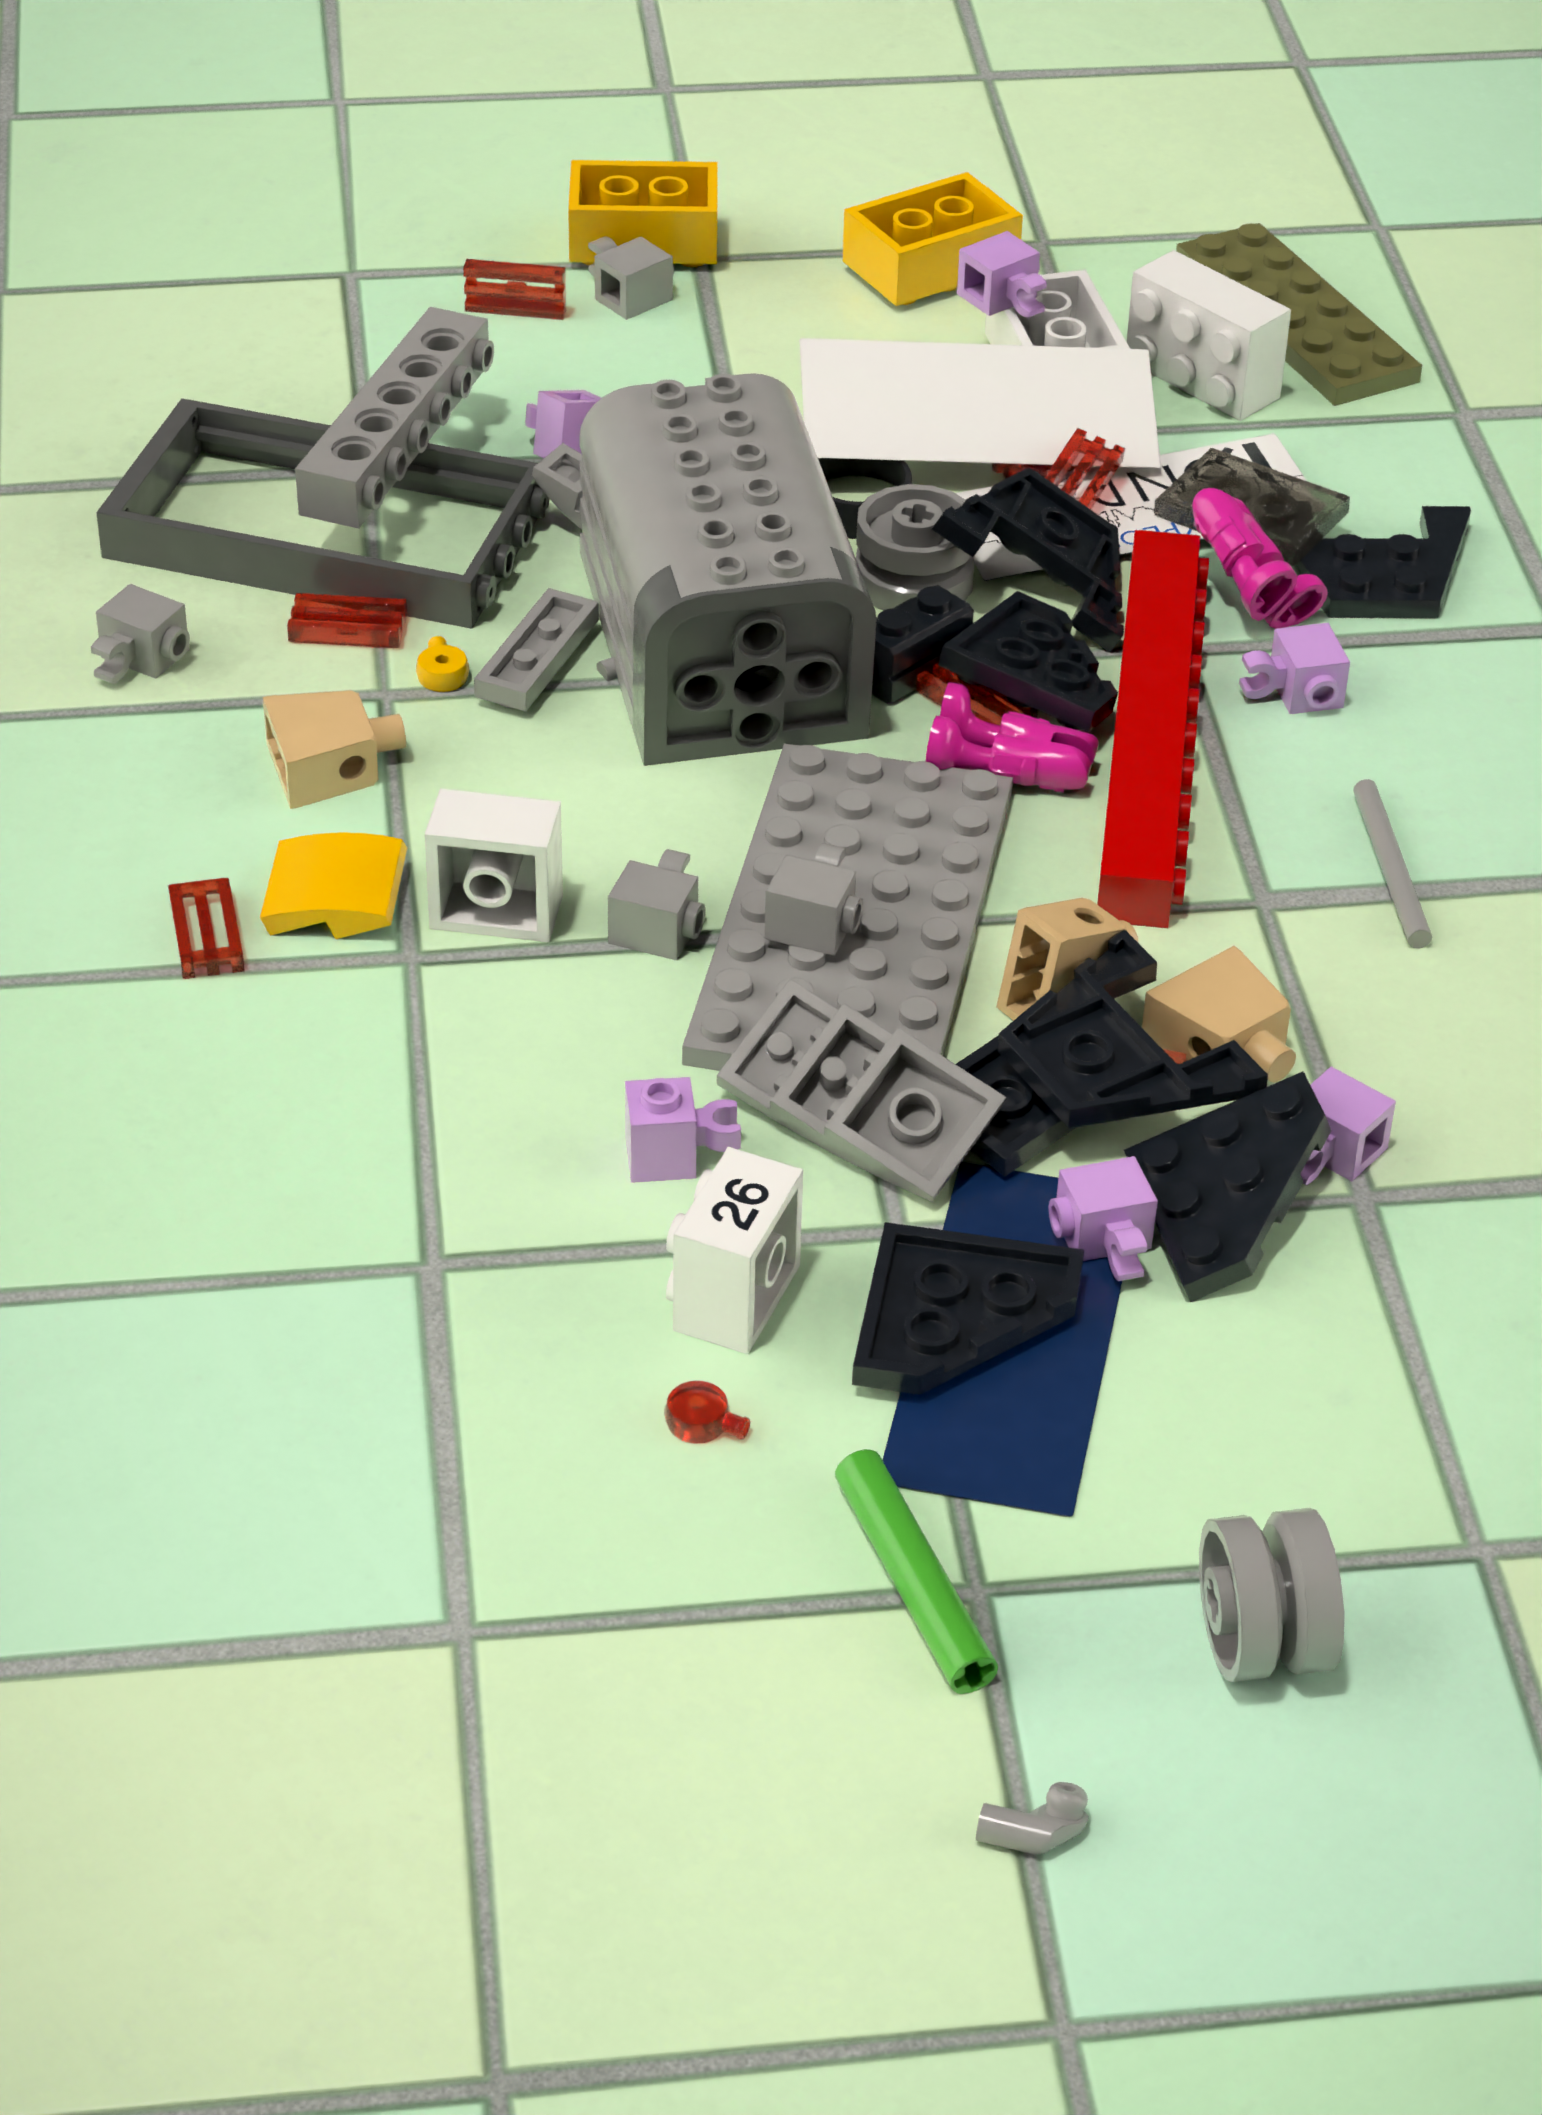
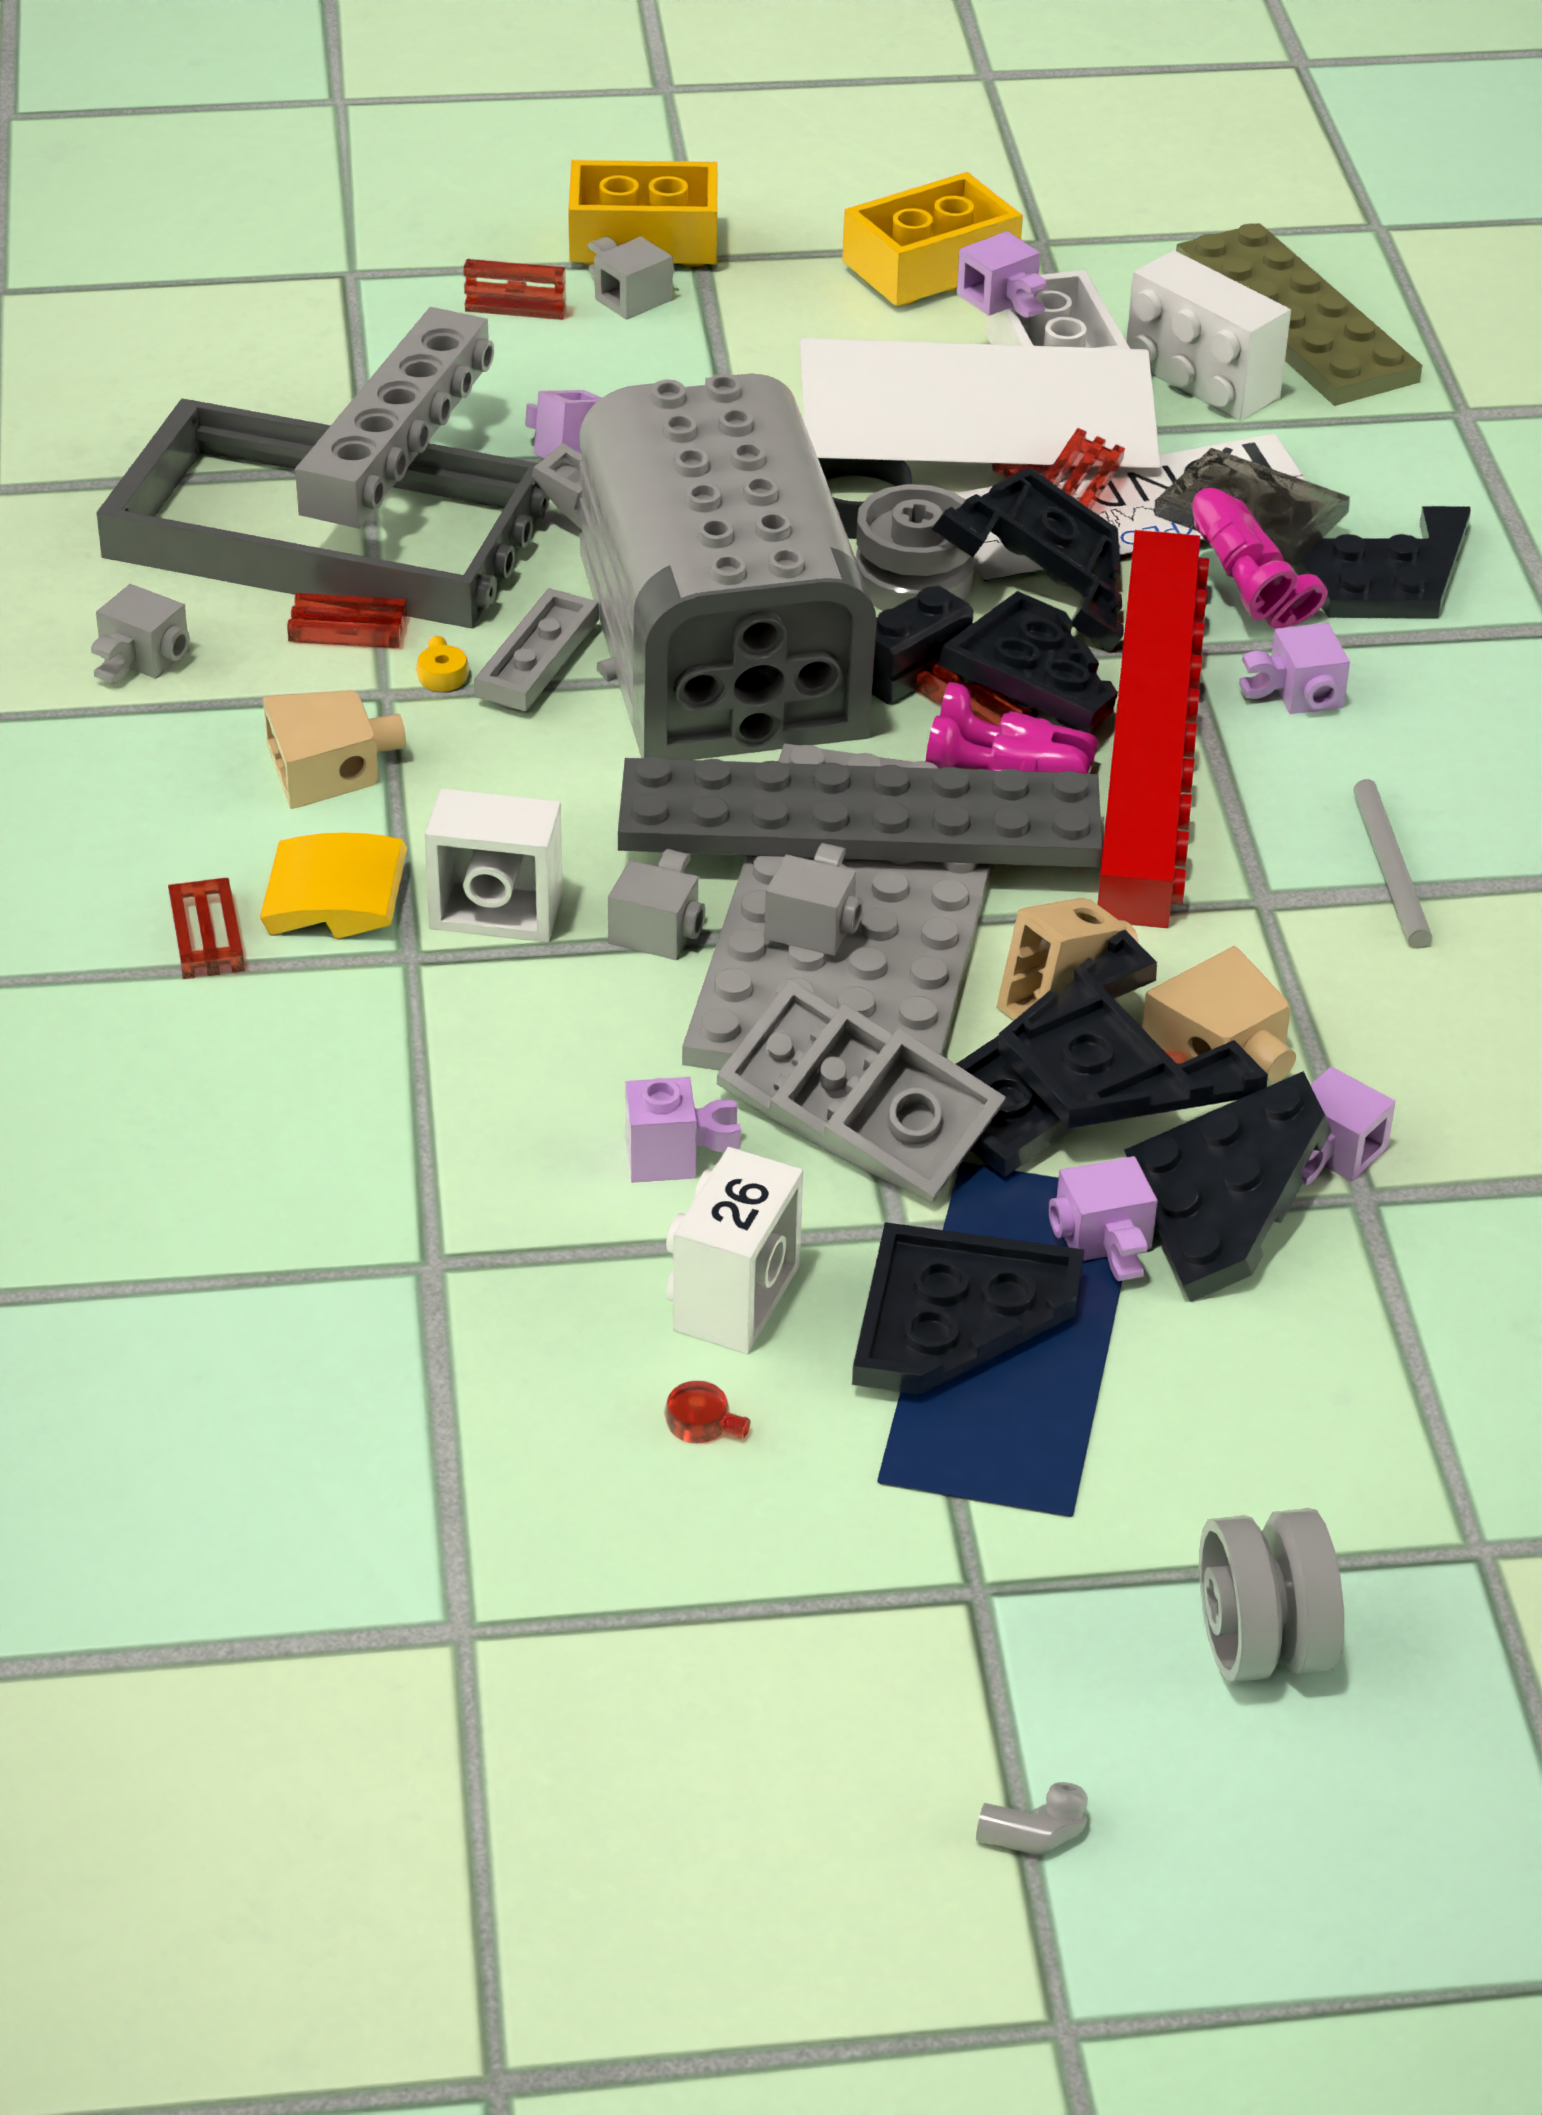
(866, 809): none -> dark grey plate
(916, 1572): bright green piece -> none

